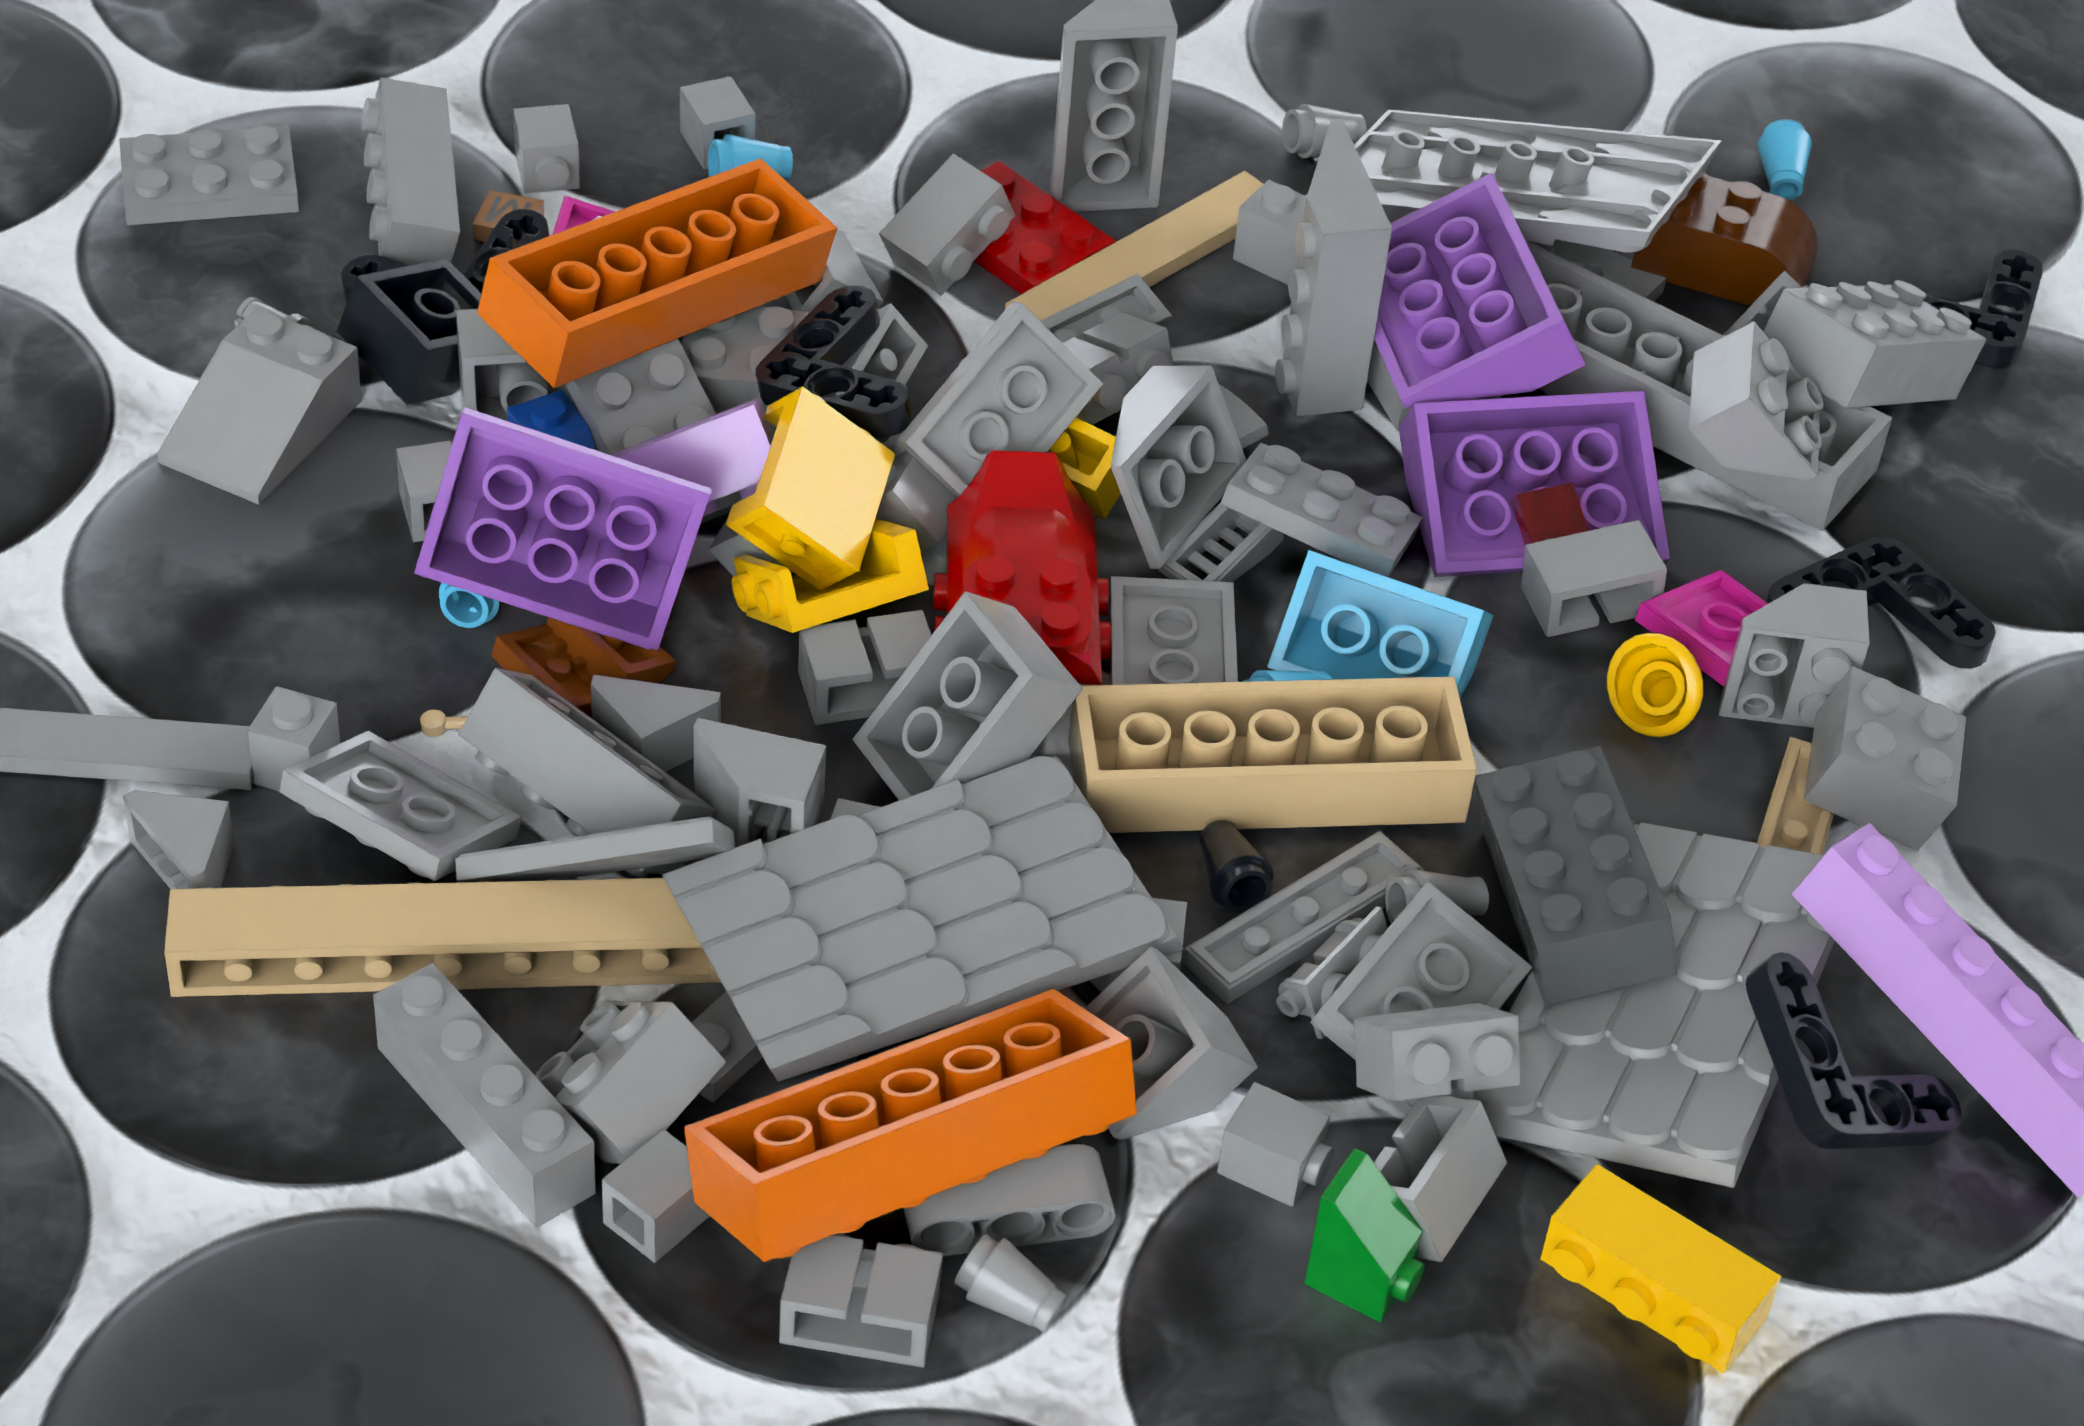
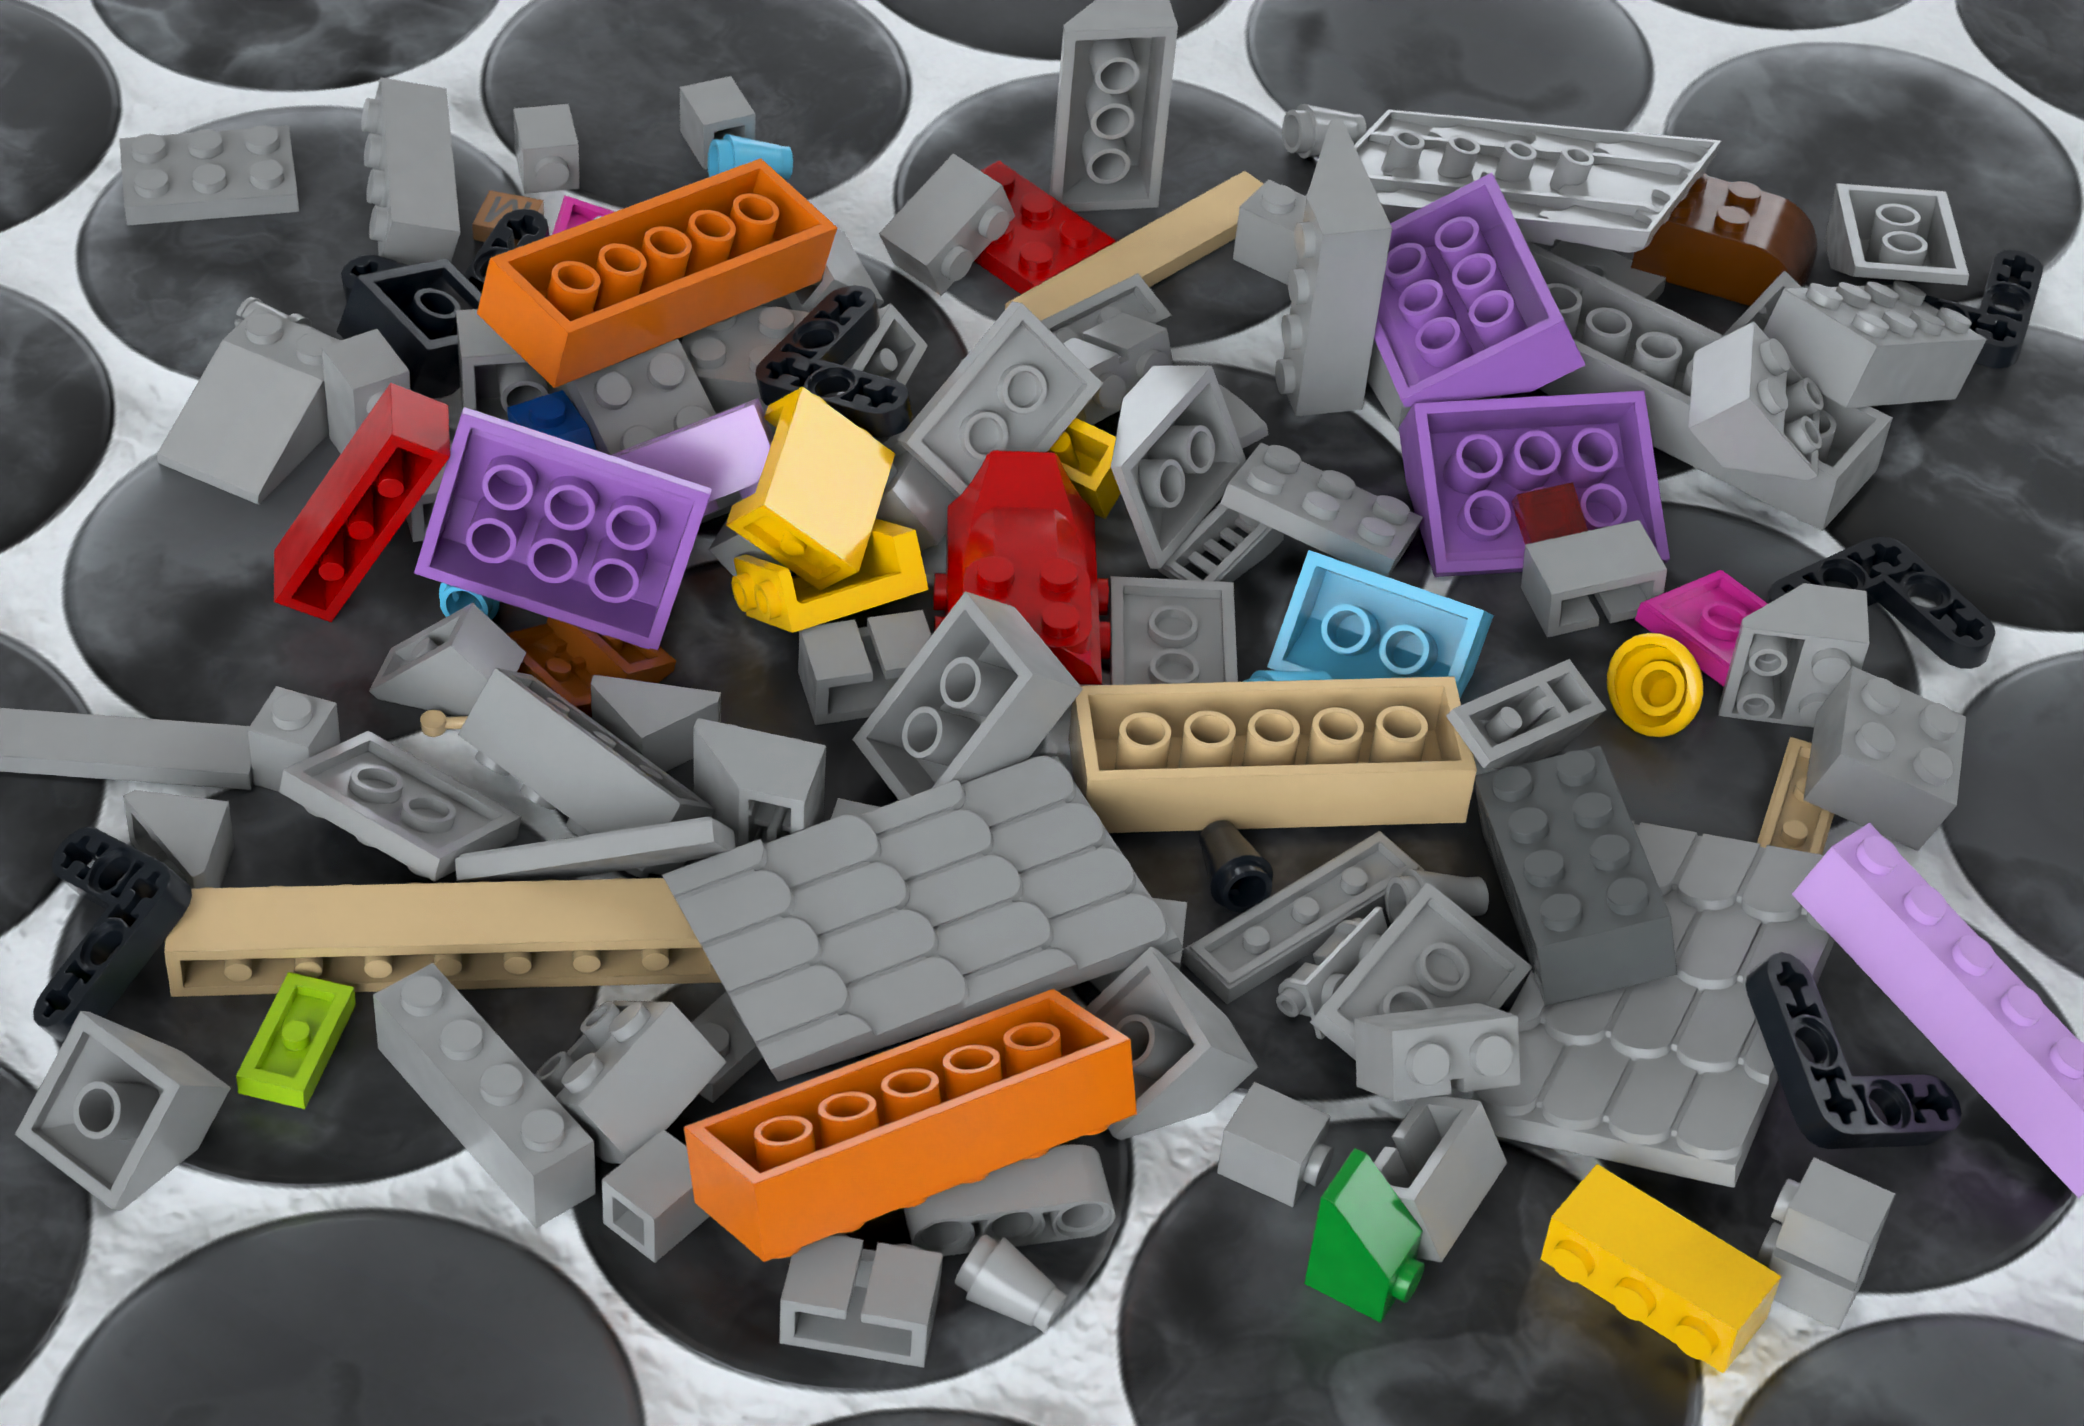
(120, 1109): none -> light grey slope
(136, 919): none -> black beam
(296, 1040): none -> lime plate
(354, 380): none -> light grey brick
(361, 502): none -> red brick
(447, 663): none -> light grey slope
(1528, 717): none -> light grey slope
(1785, 157): medium azure cone -> none
(1824, 1240): none -> light grey piece
(1894, 235): none -> light grey slope

